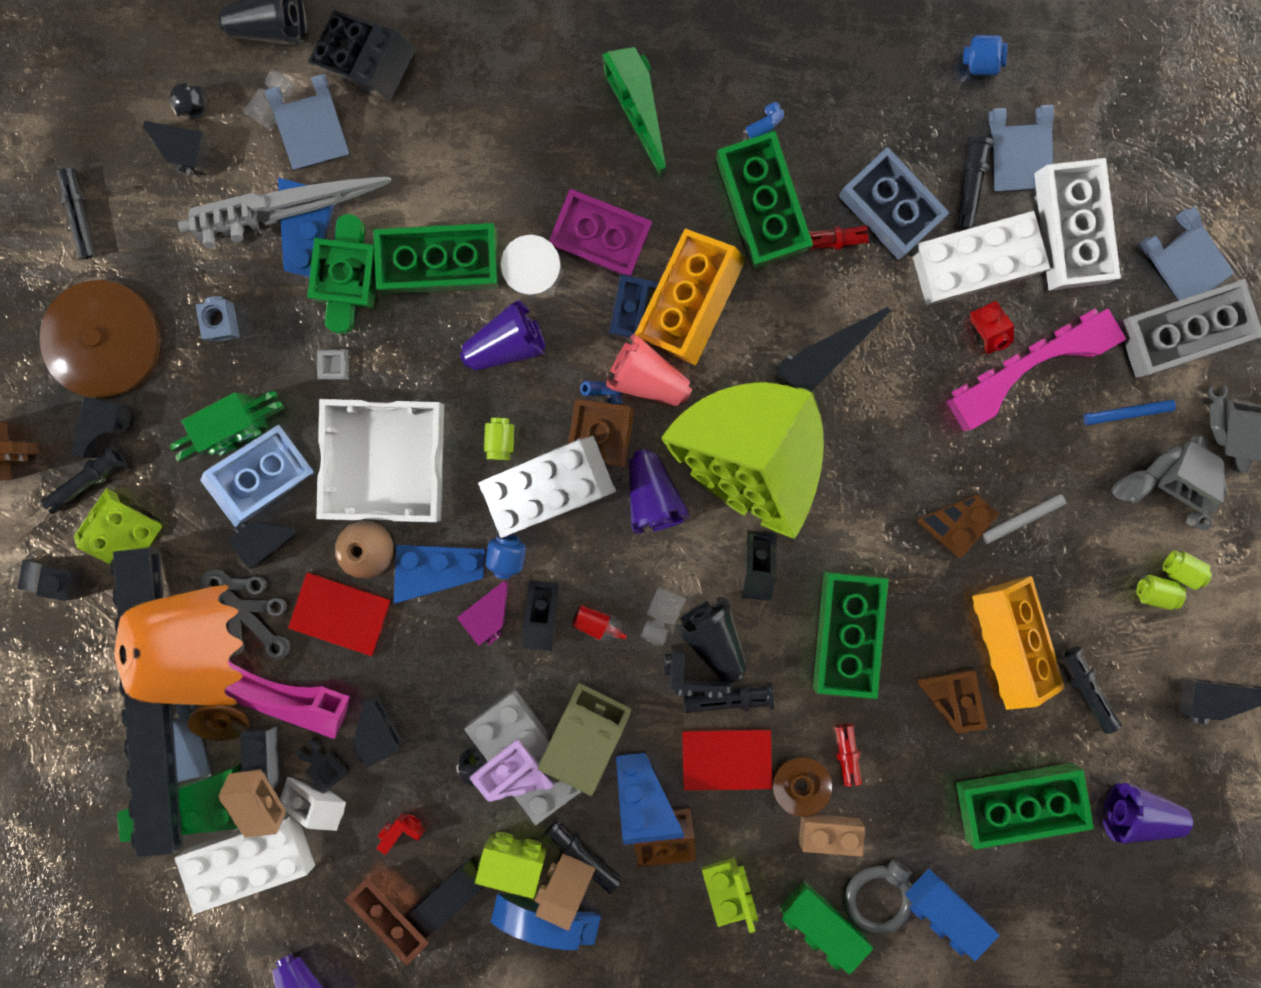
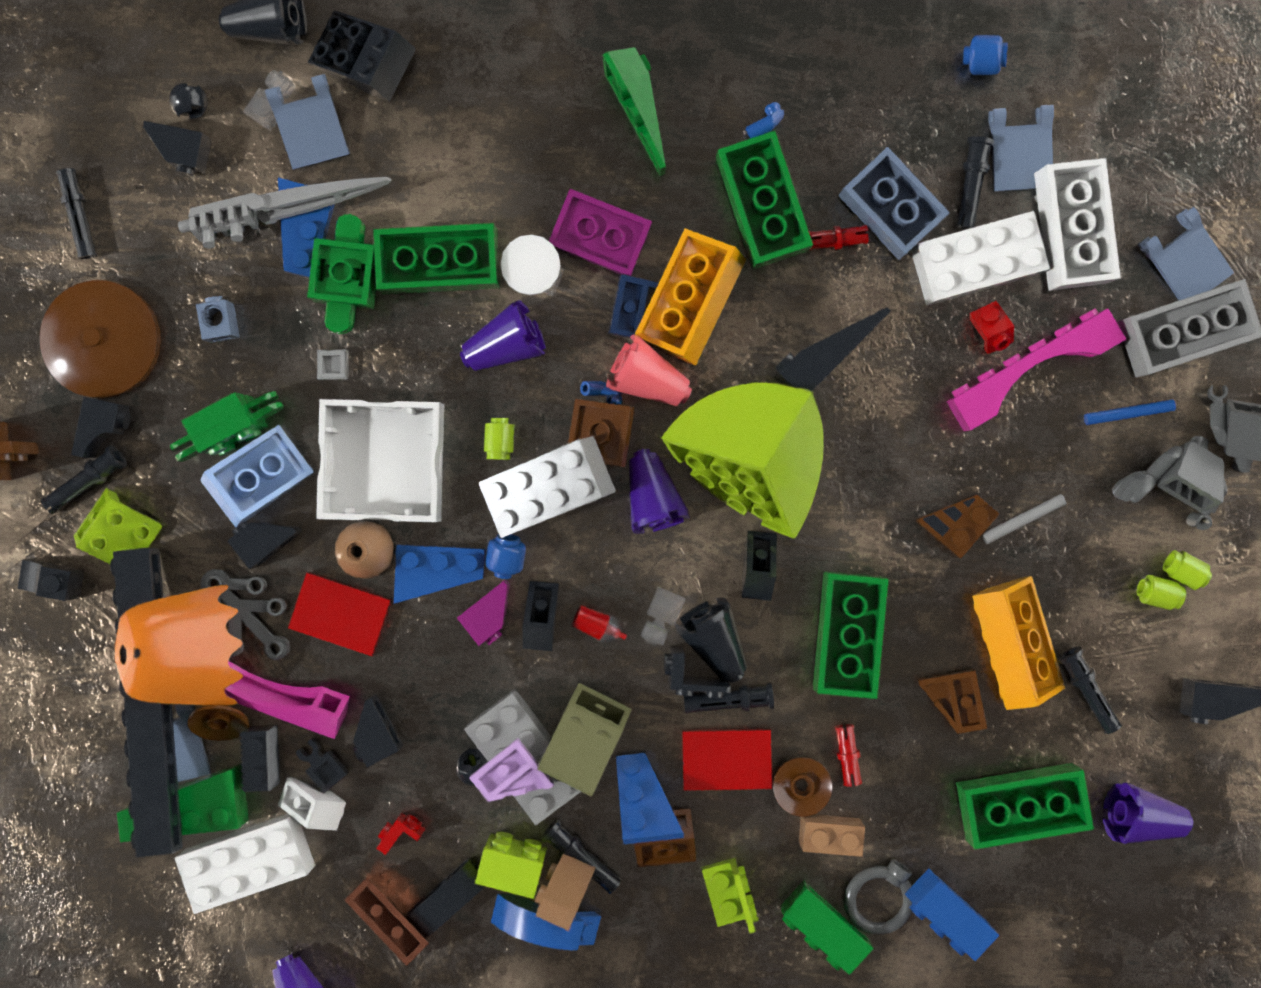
(252, 803): medium nougat brick -> none

